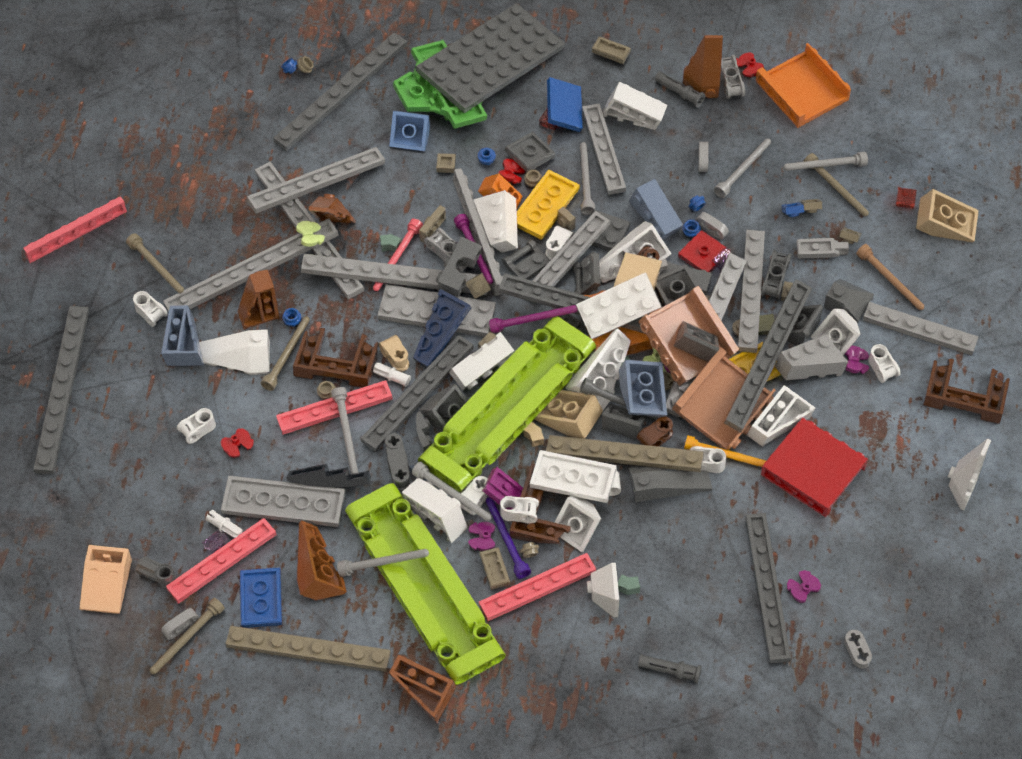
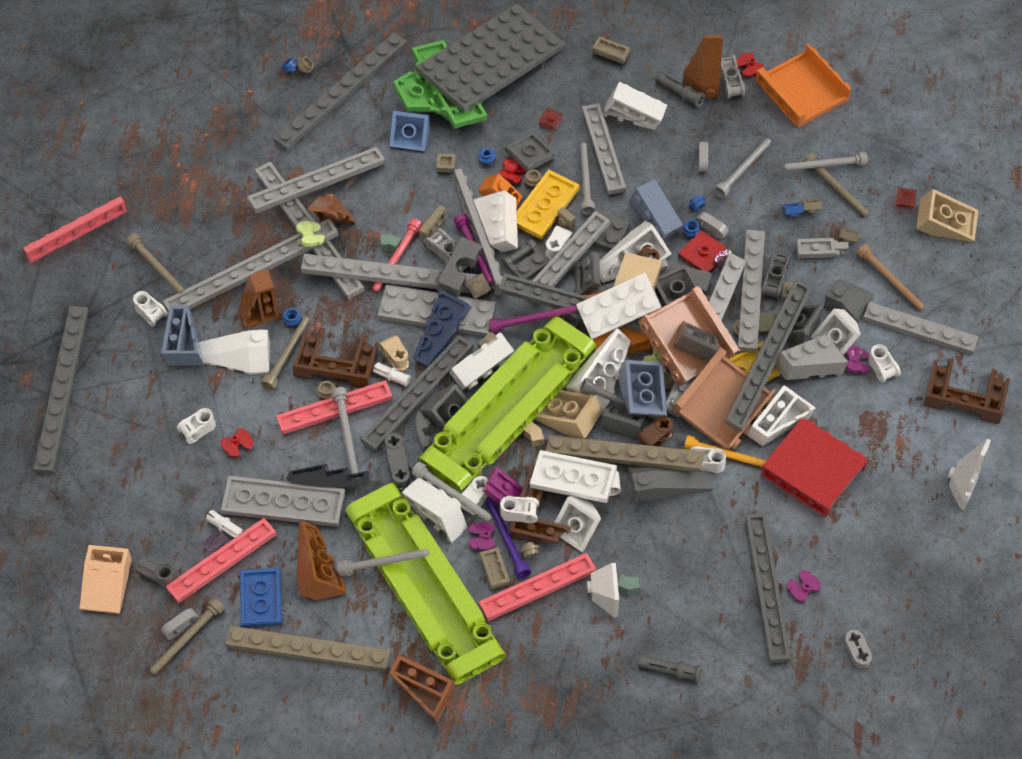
(564, 104): blue tile -> none

